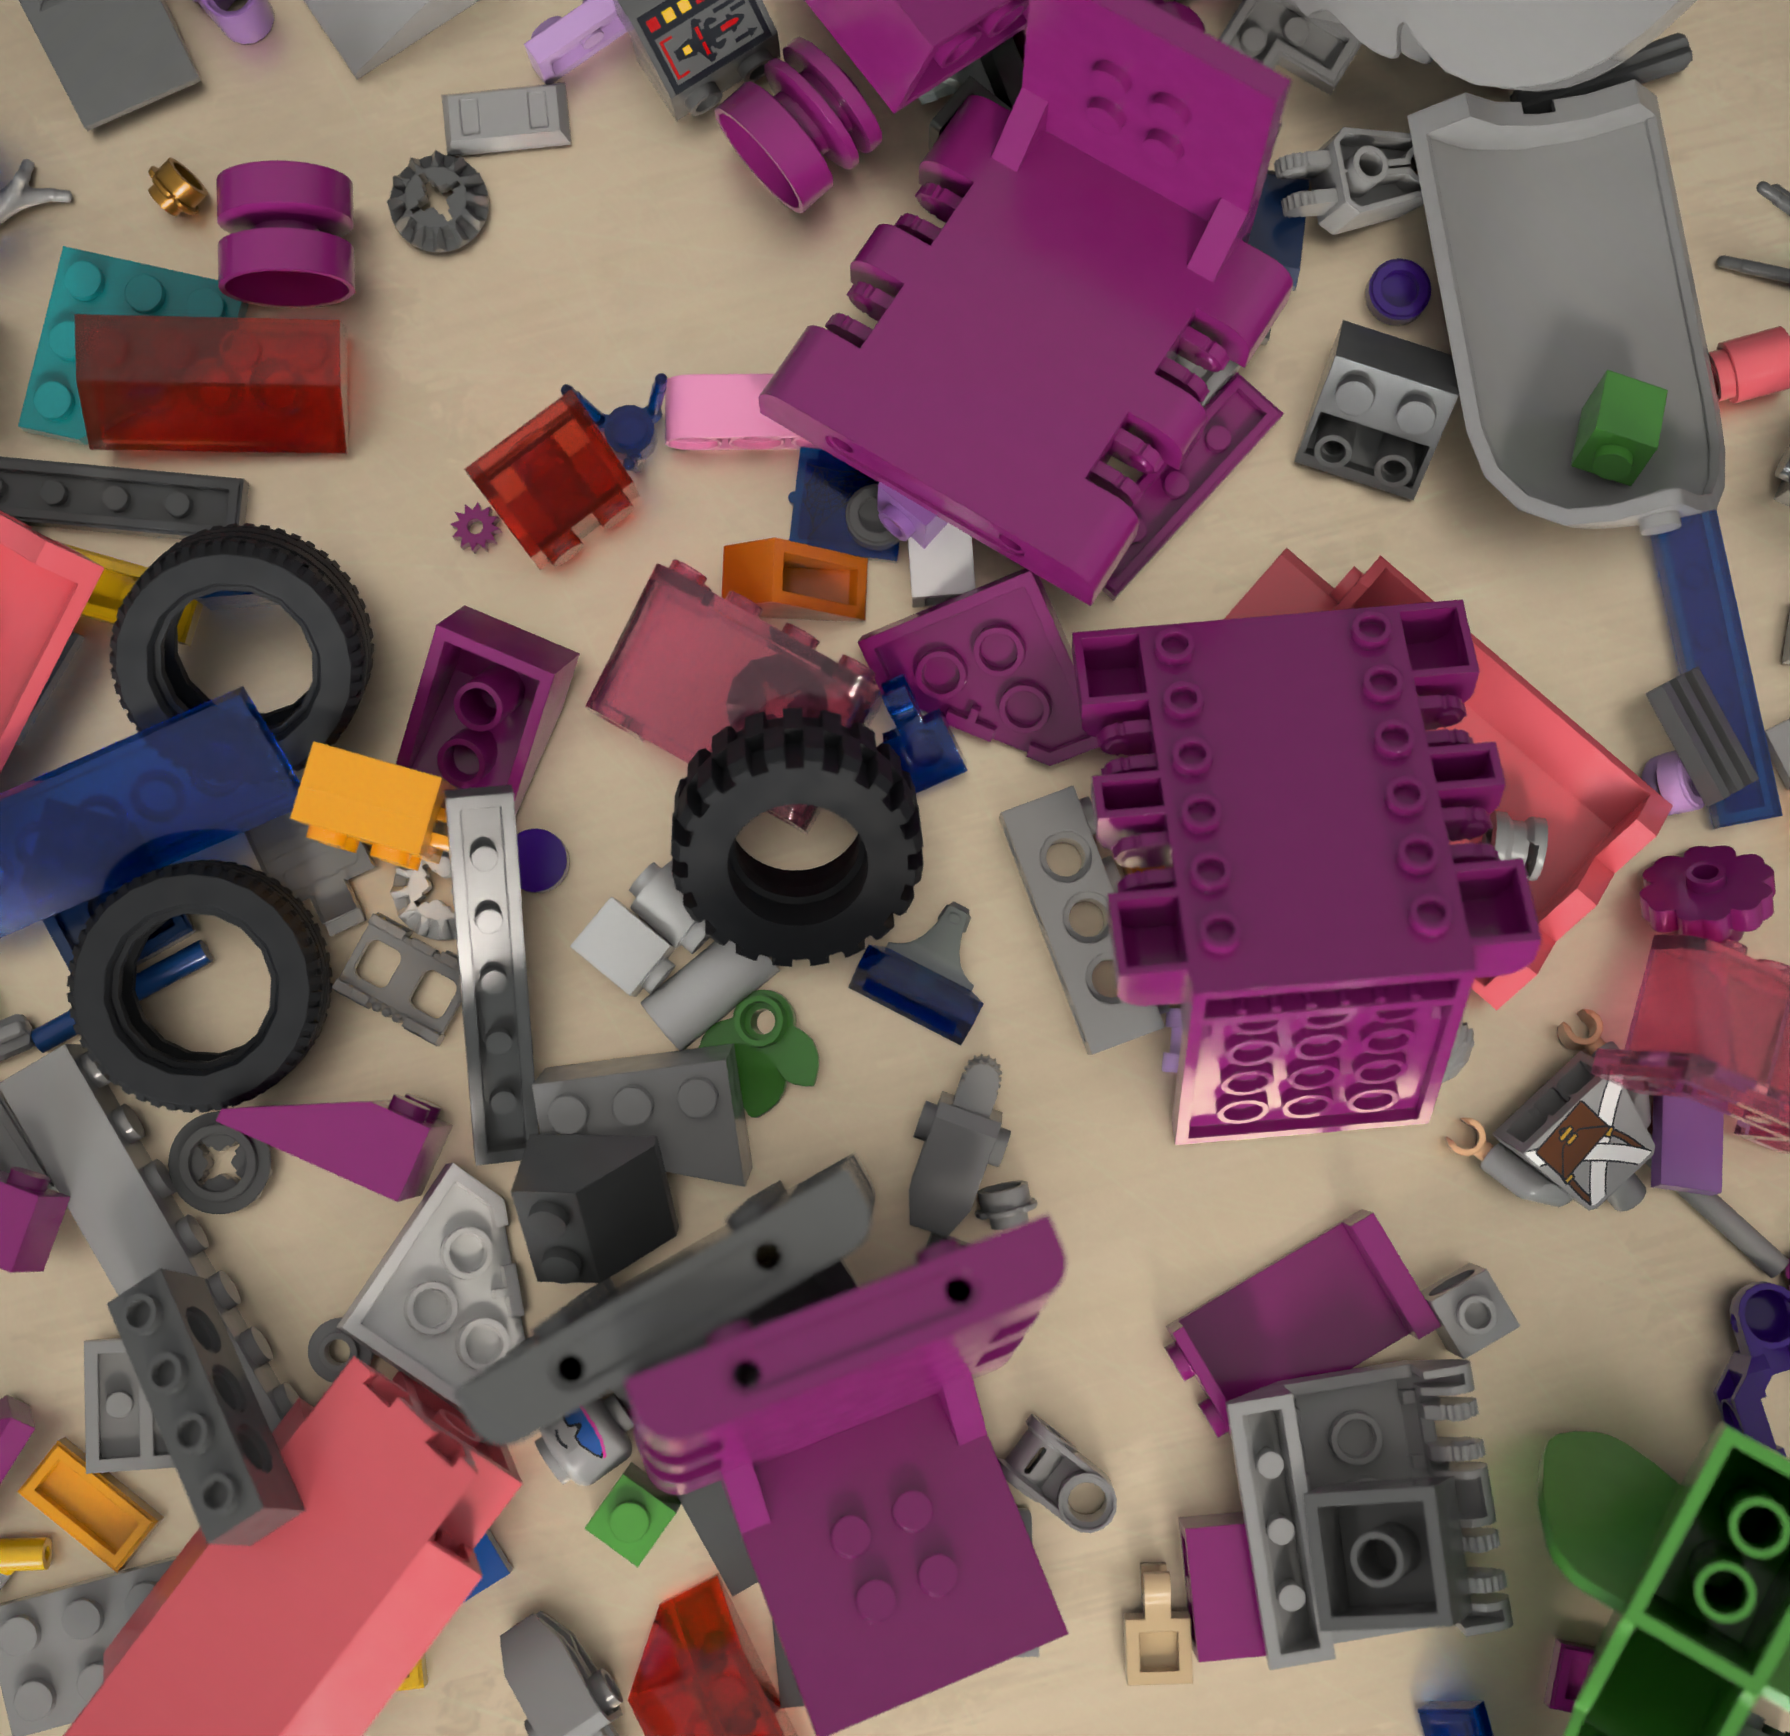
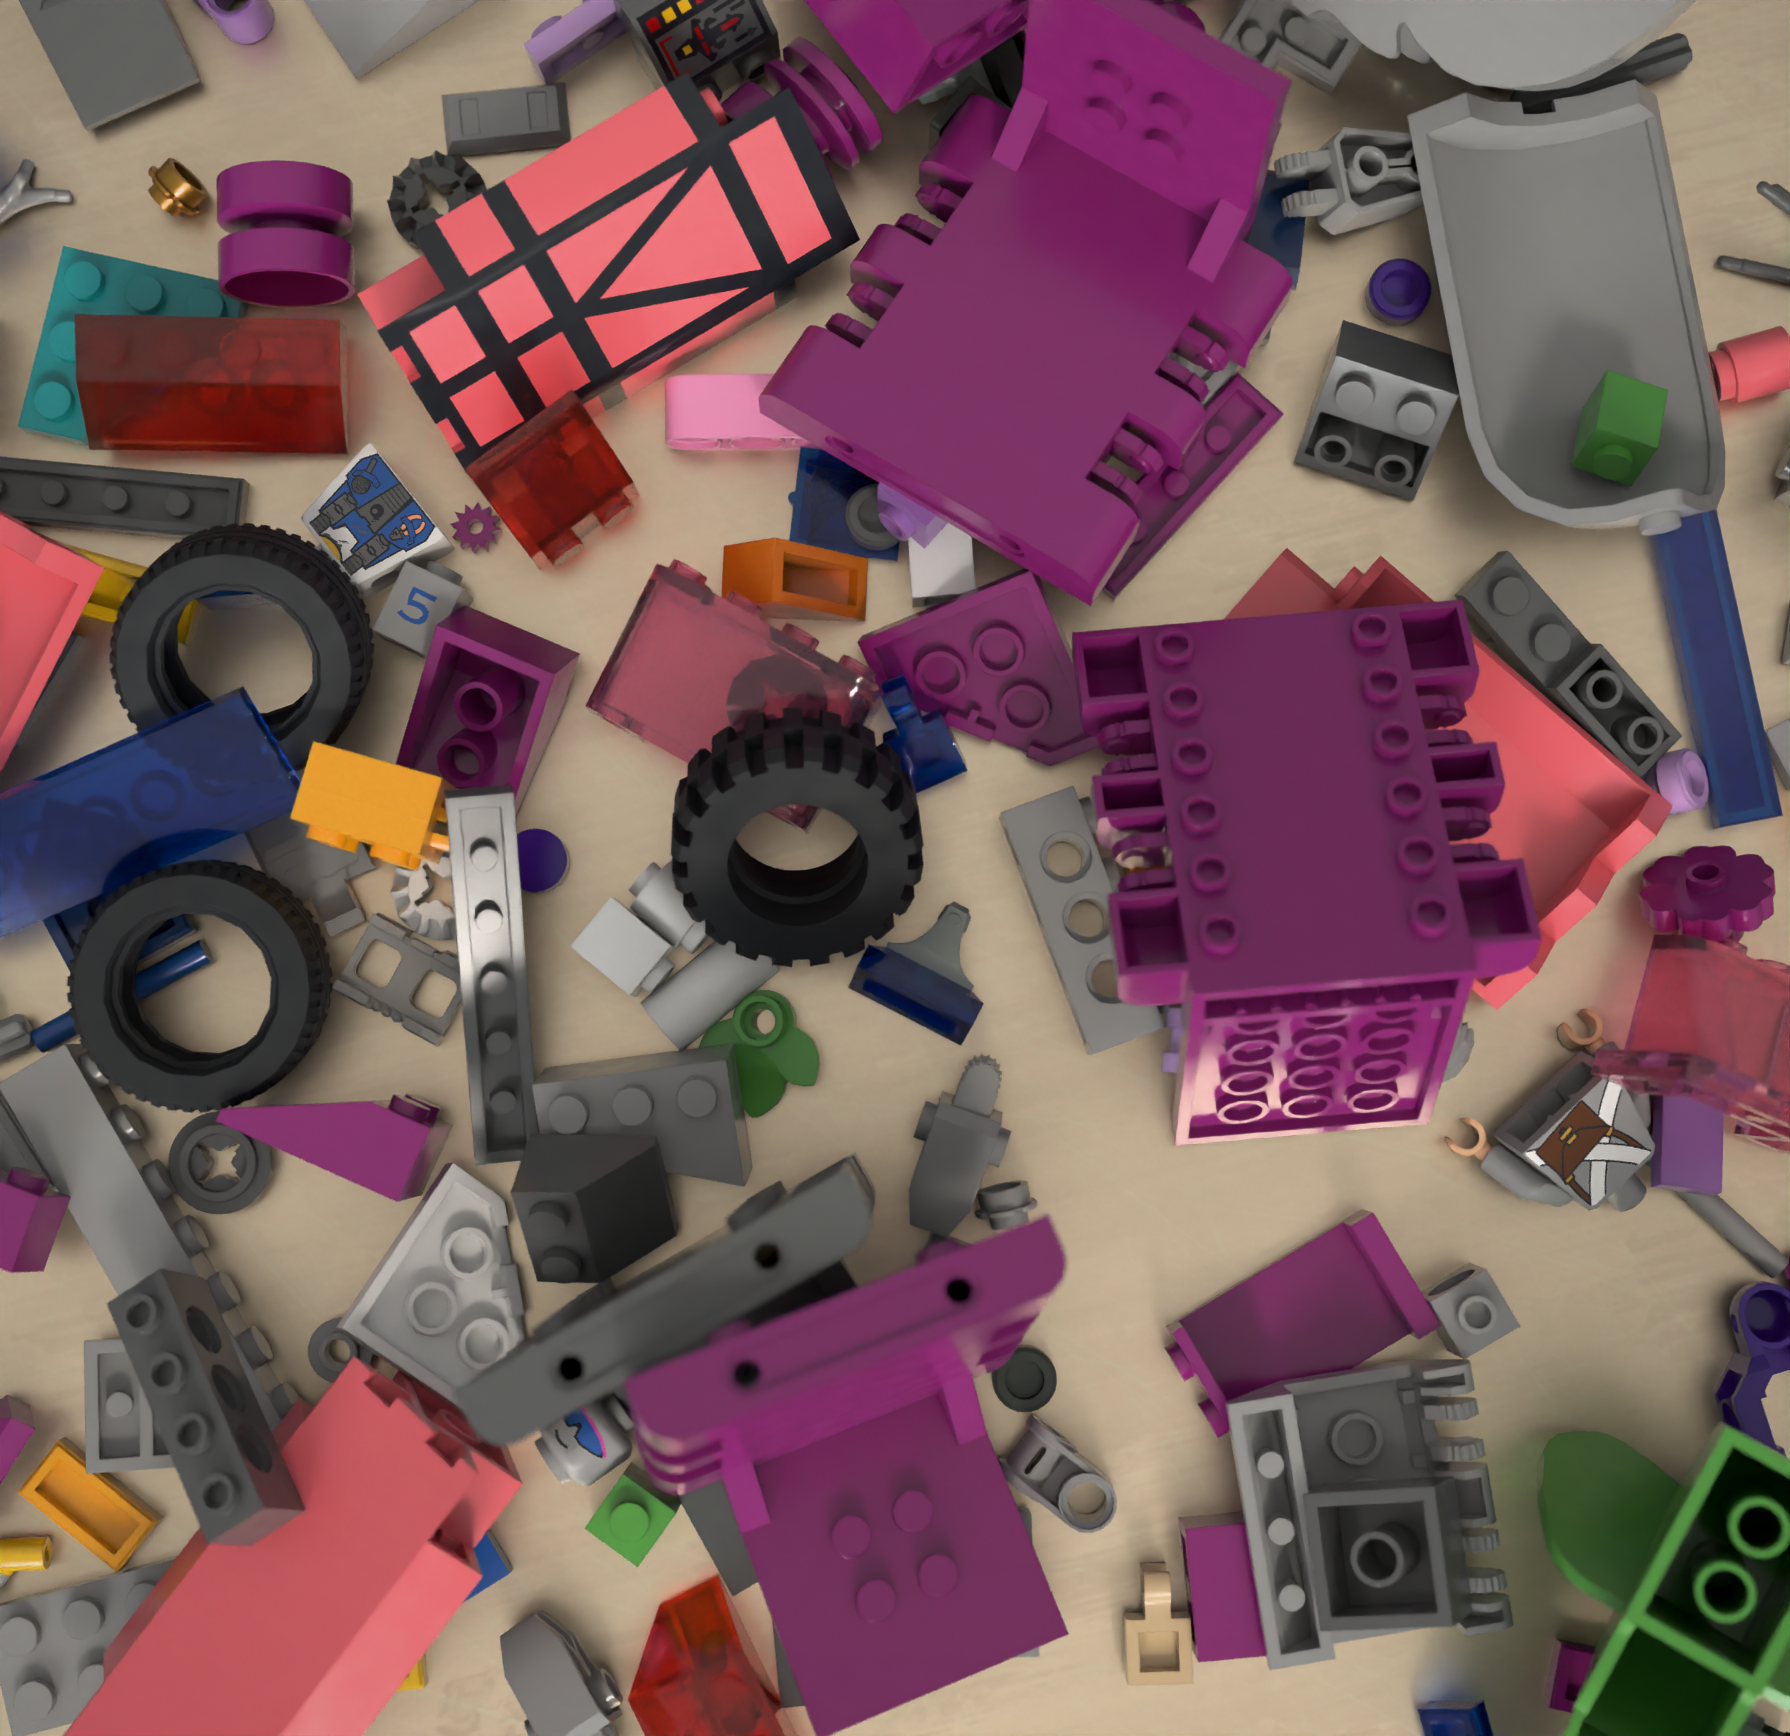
(373, 524): none -> torso
(418, 604): none -> light grey brick
(609, 262): none -> panel
(629, 428): clear blue plant -> none
(1025, 1380): none -> pearl dark grey tile
(1519, 840): light grey wheel -> none
(1563, 665): none -> dark grey slope
(1702, 736): dark grey tile -> none

